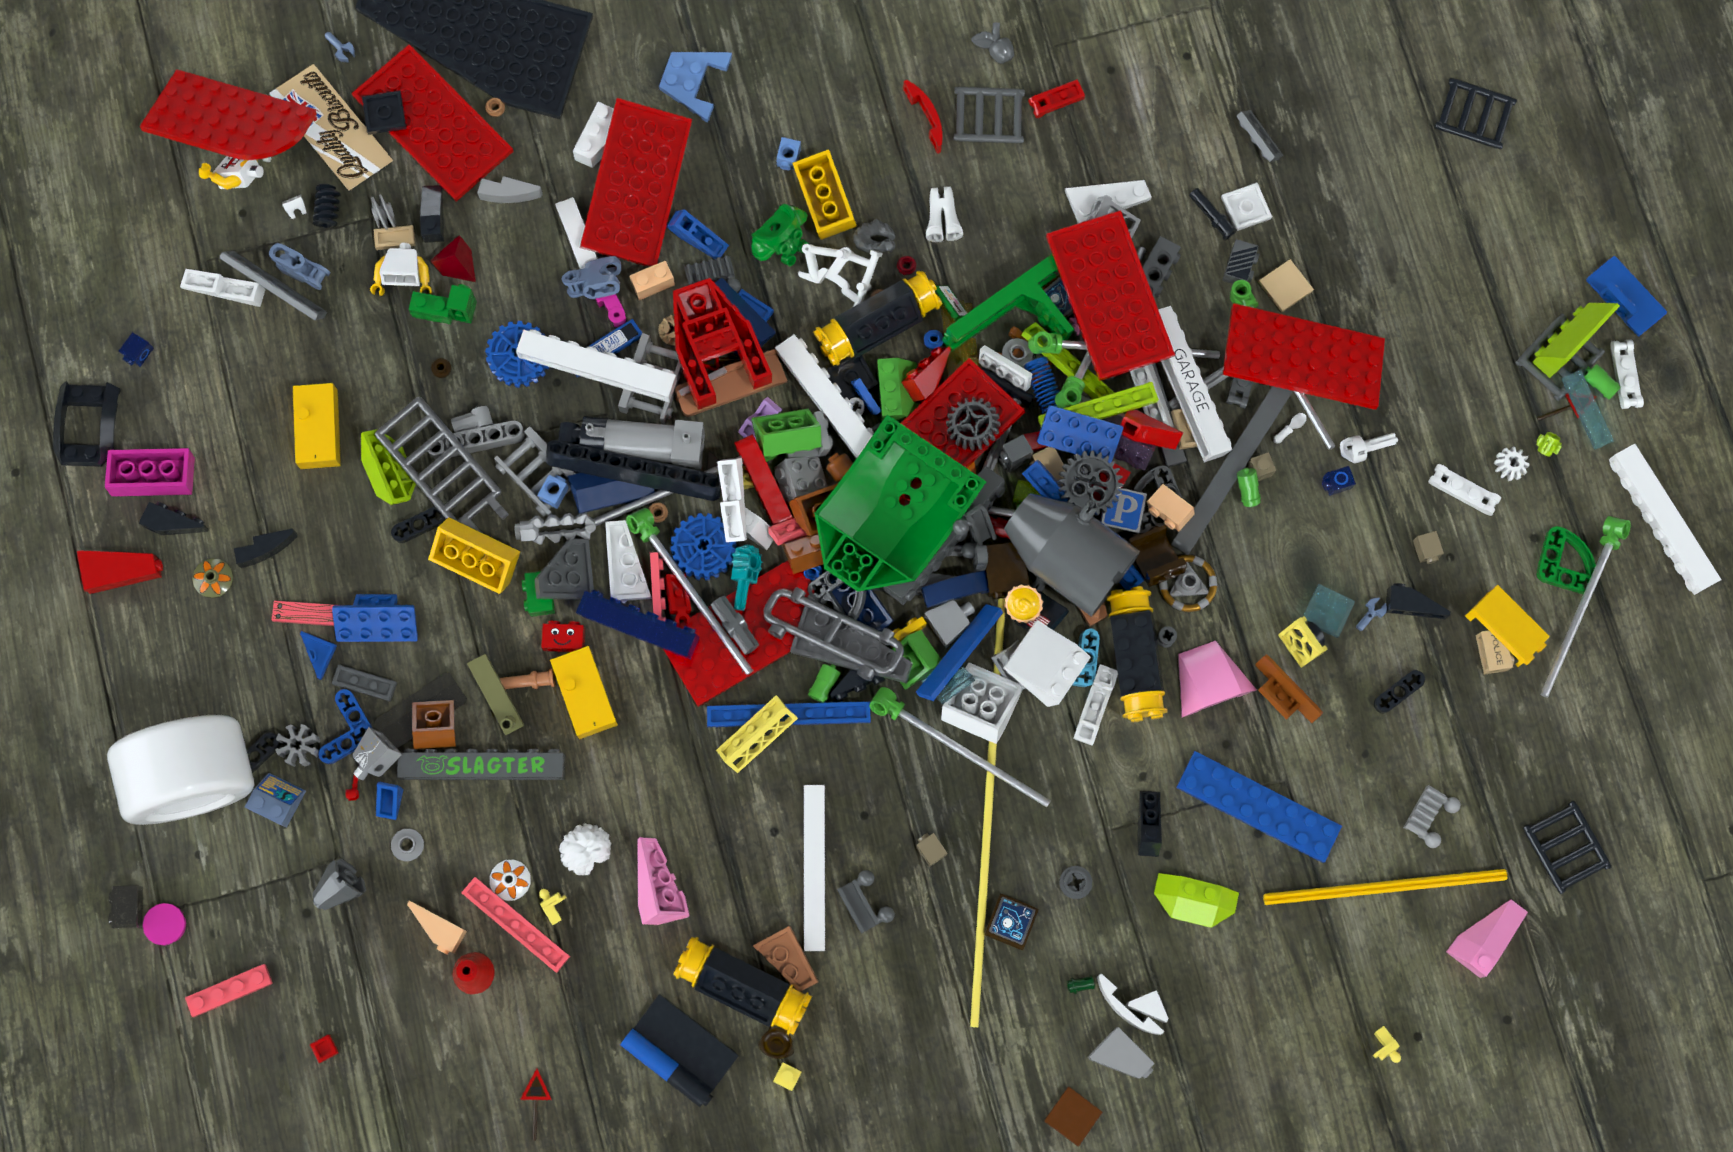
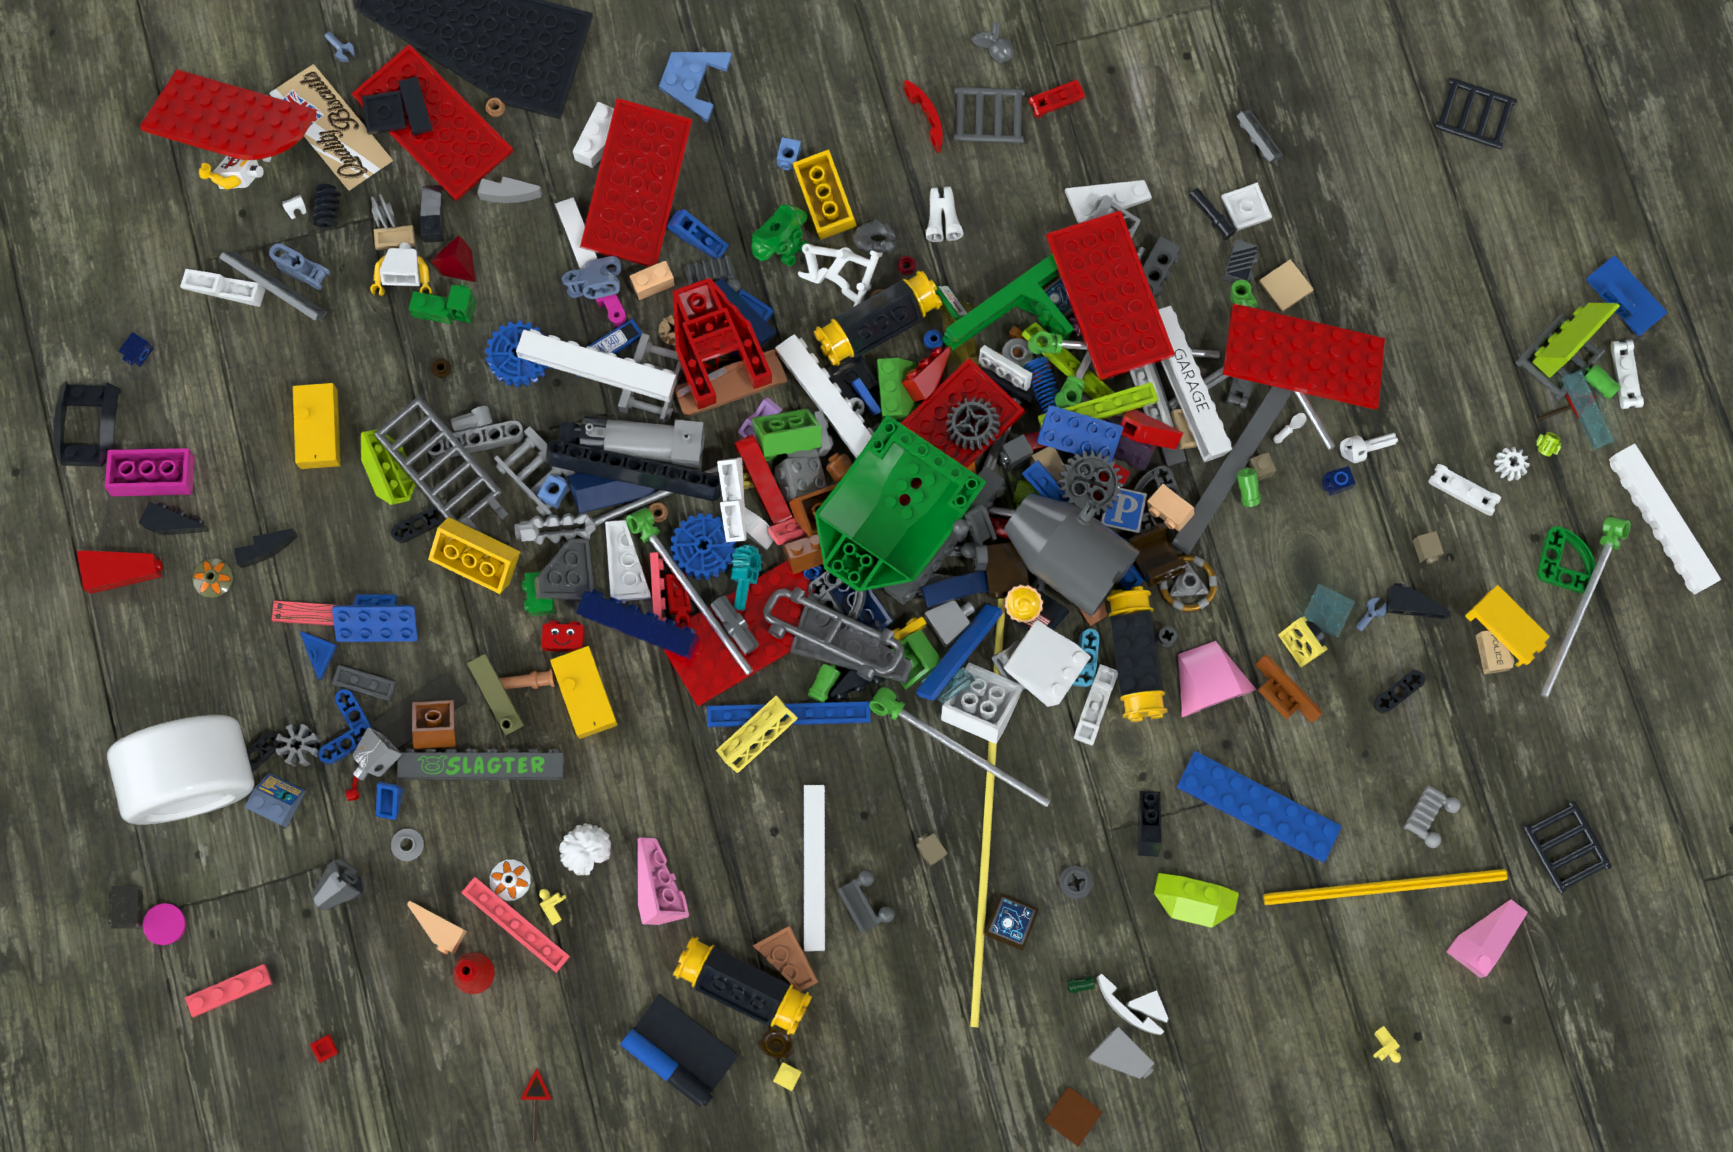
(415, 106): none -> black tile

